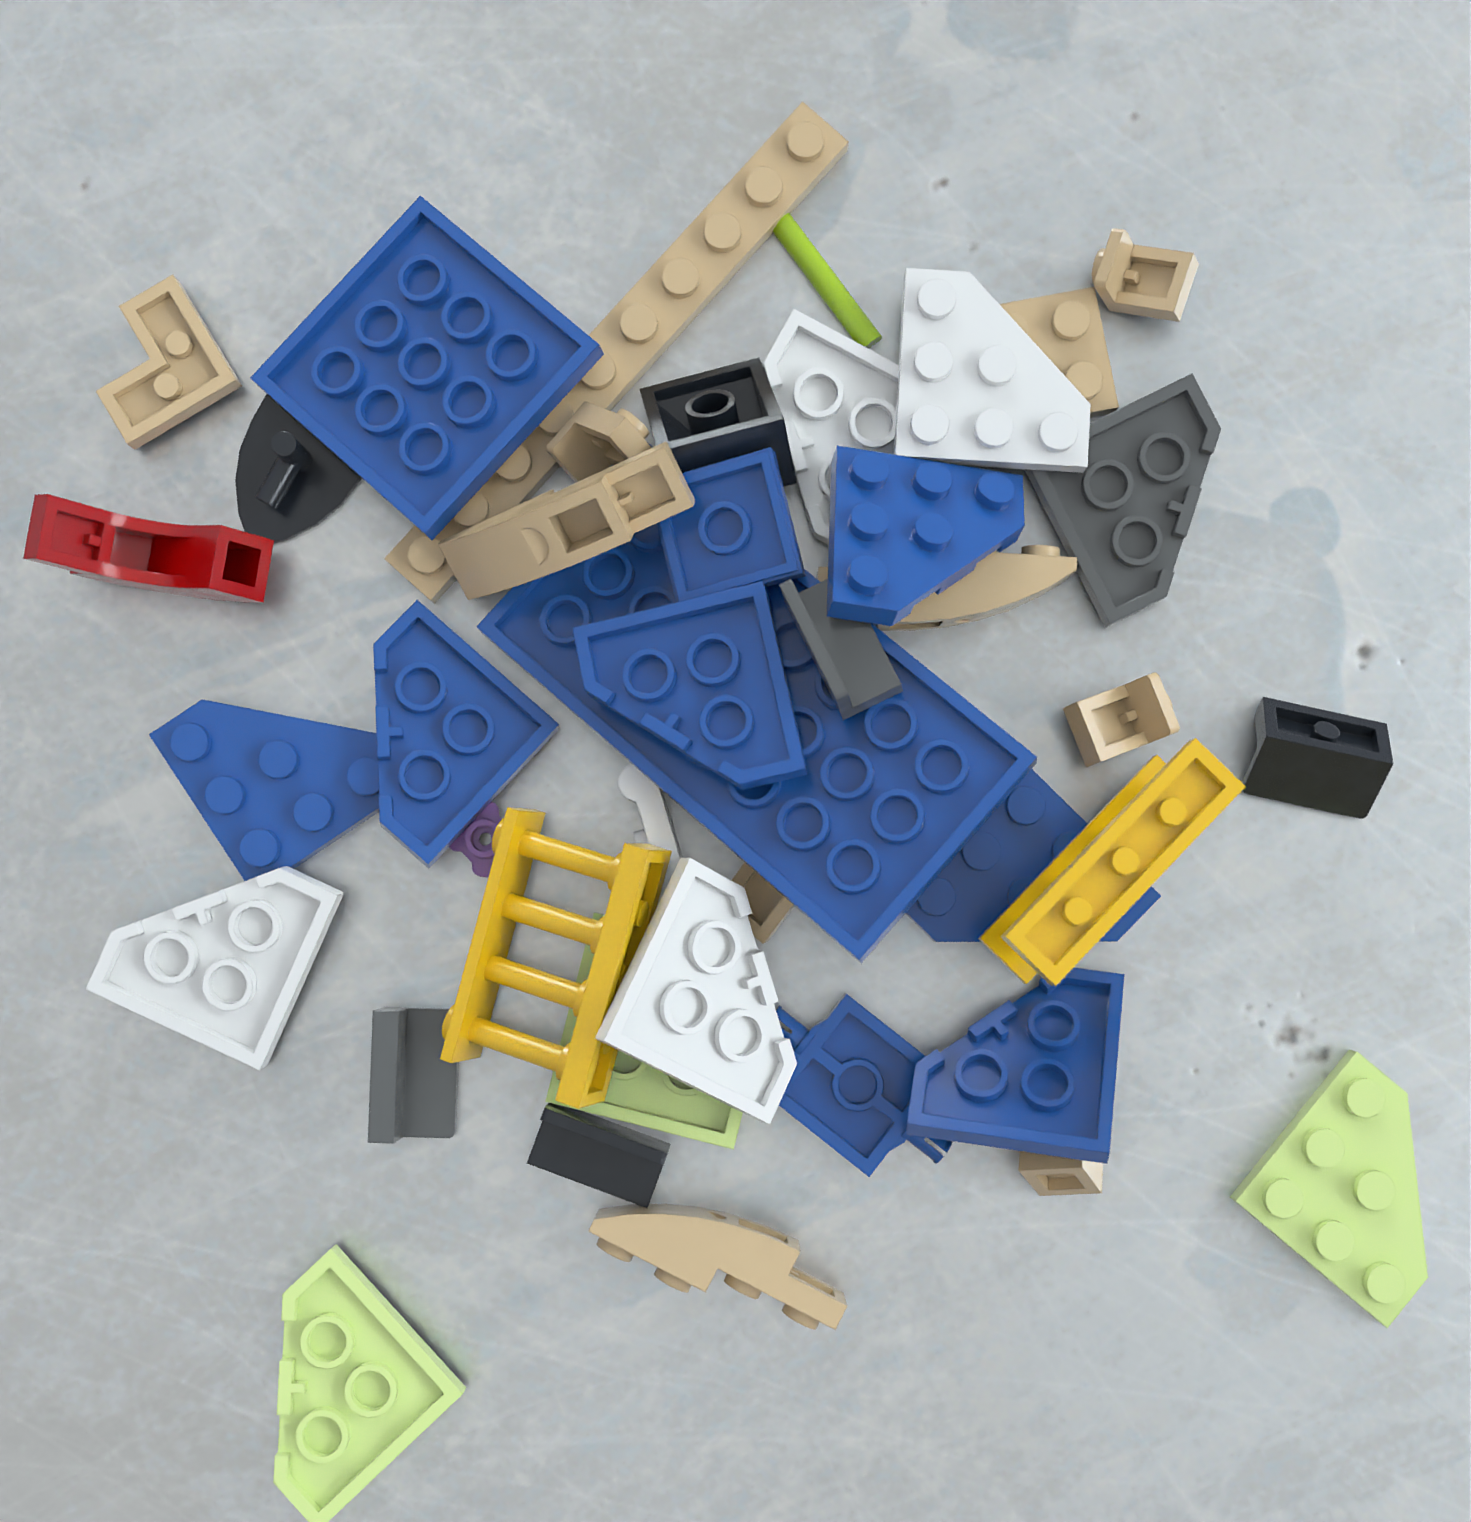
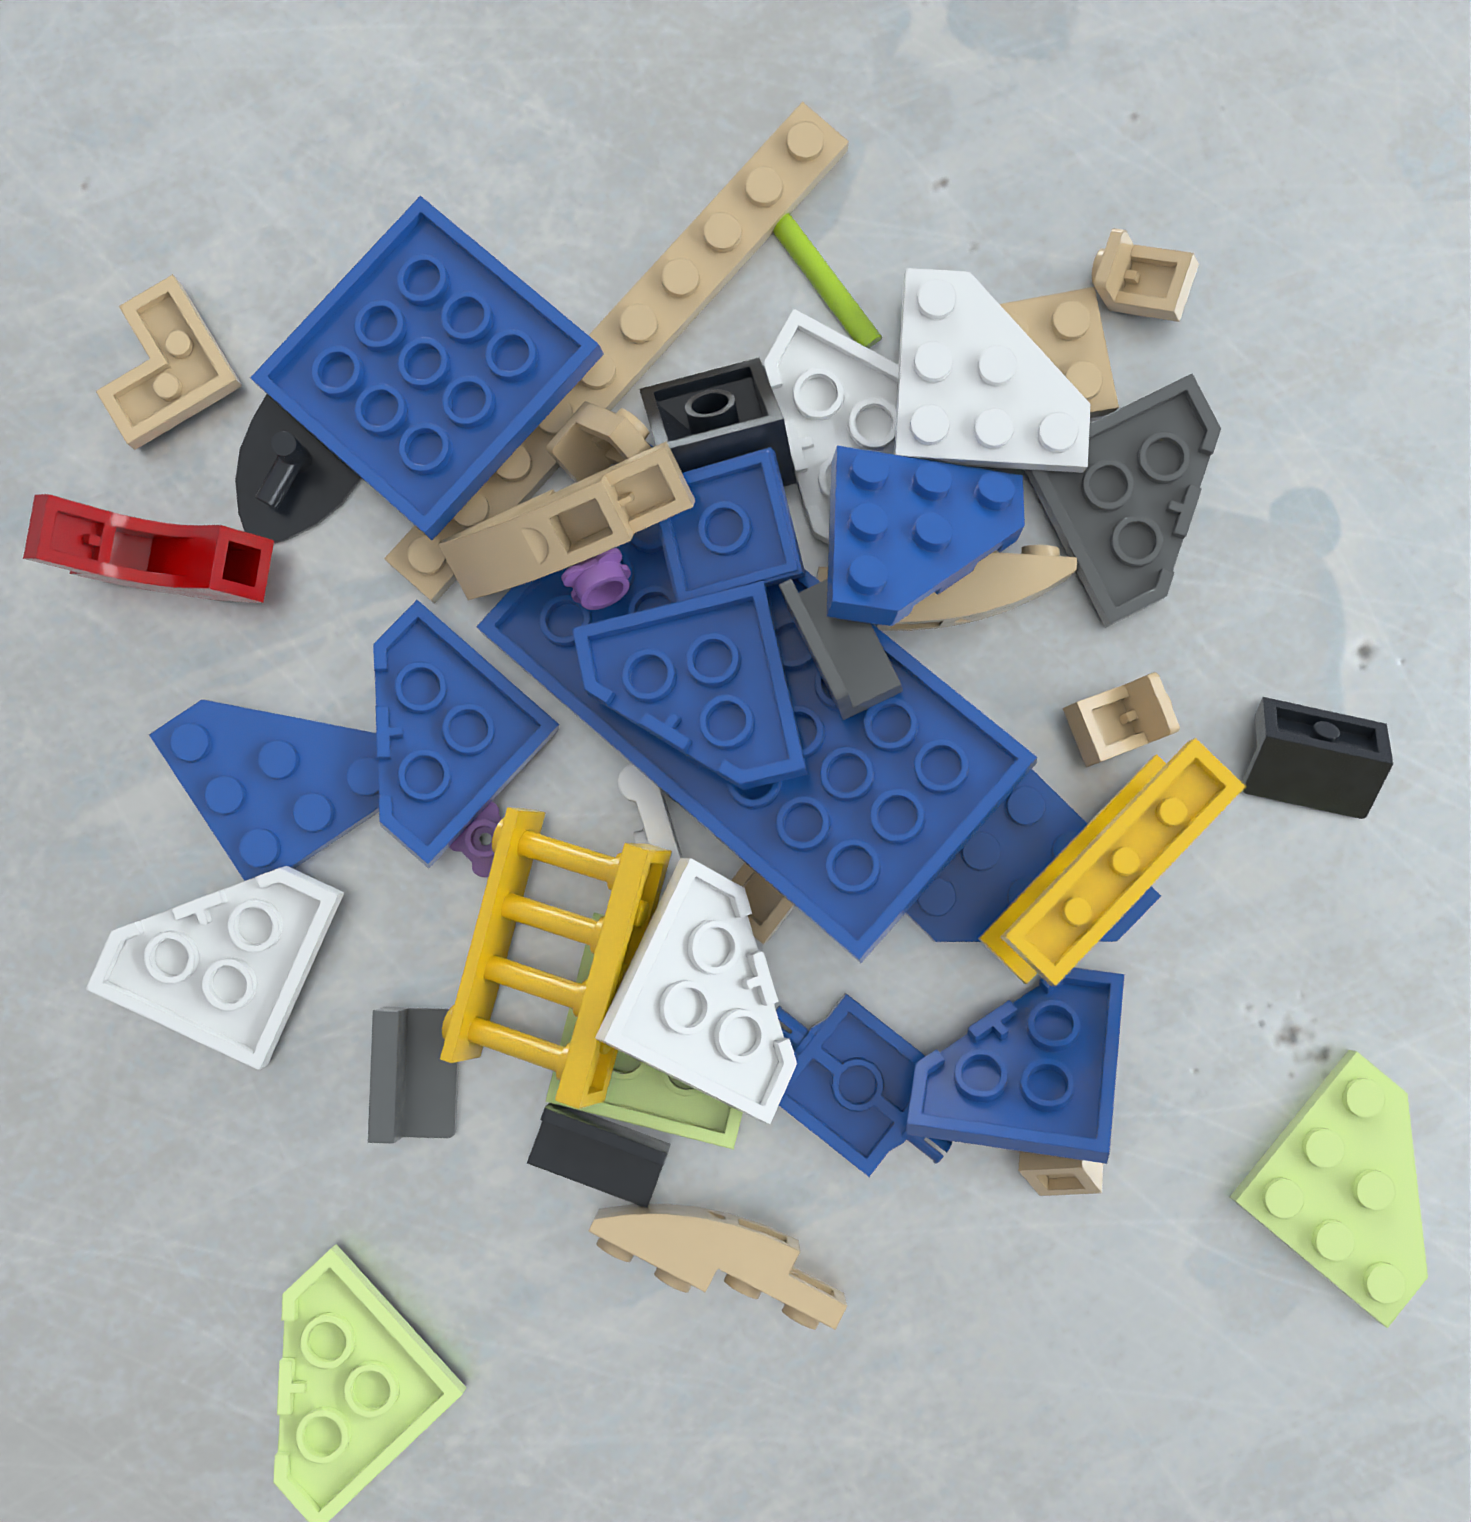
(598, 580): none -> medium lavender plate

